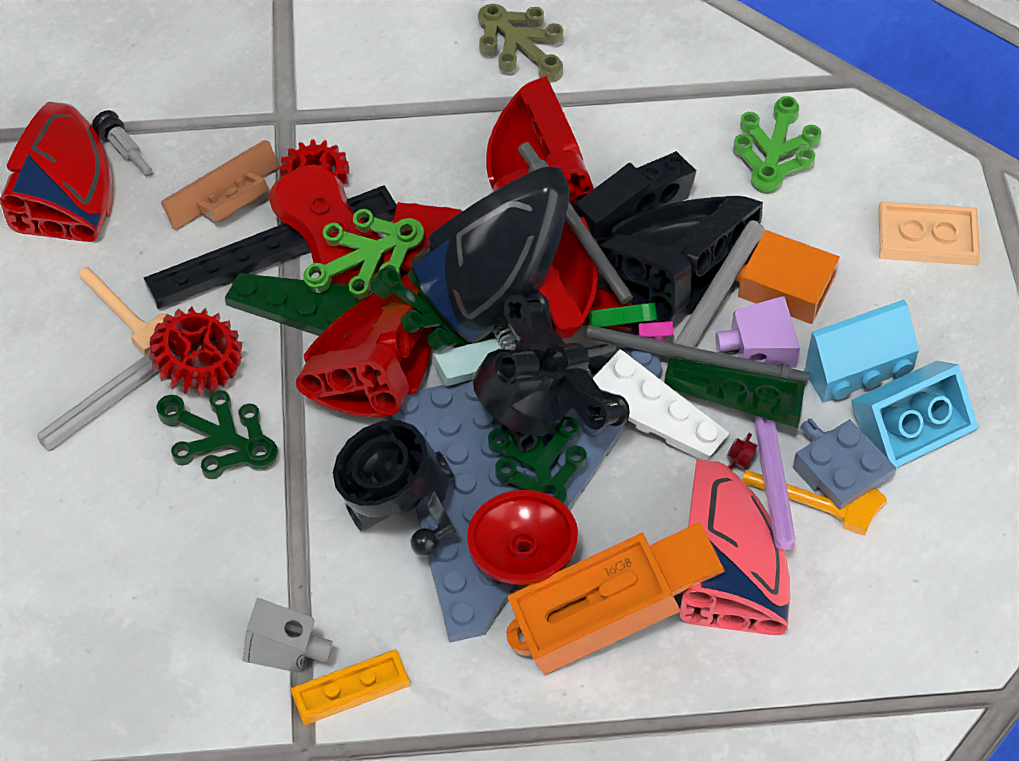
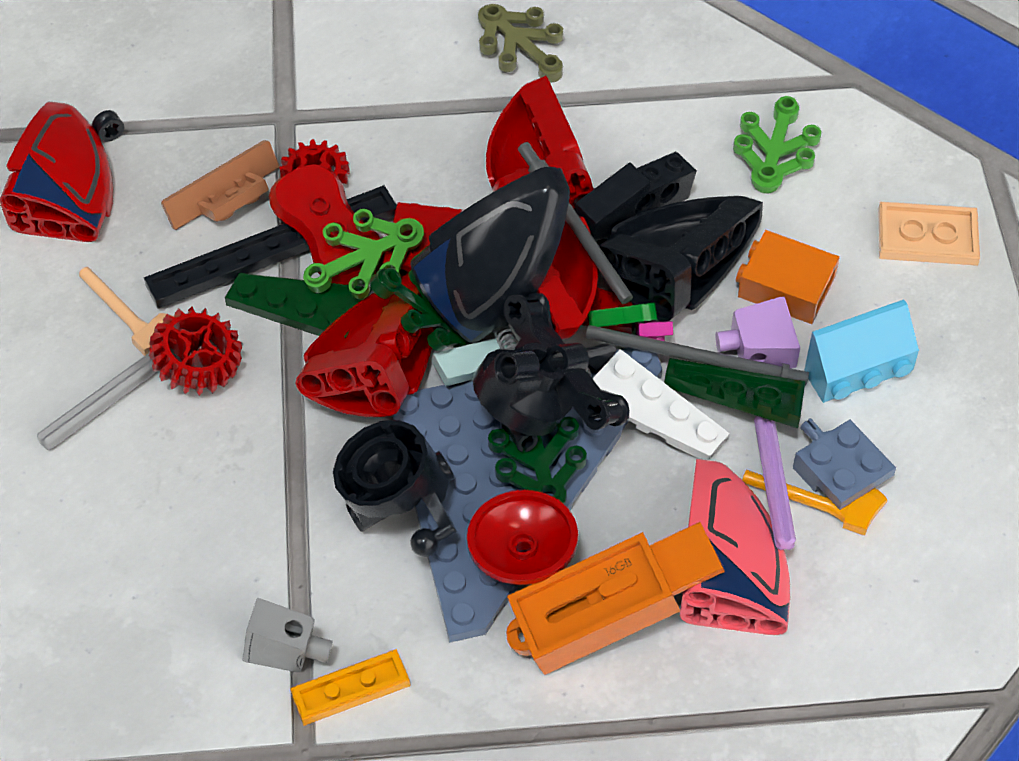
(127, 148): light grey axle -> none
(218, 436): dark green plant -> none
(720, 284): light grey axle -> none
(741, 452): dark red plate -> none
(916, 412): medium azure slope -> none

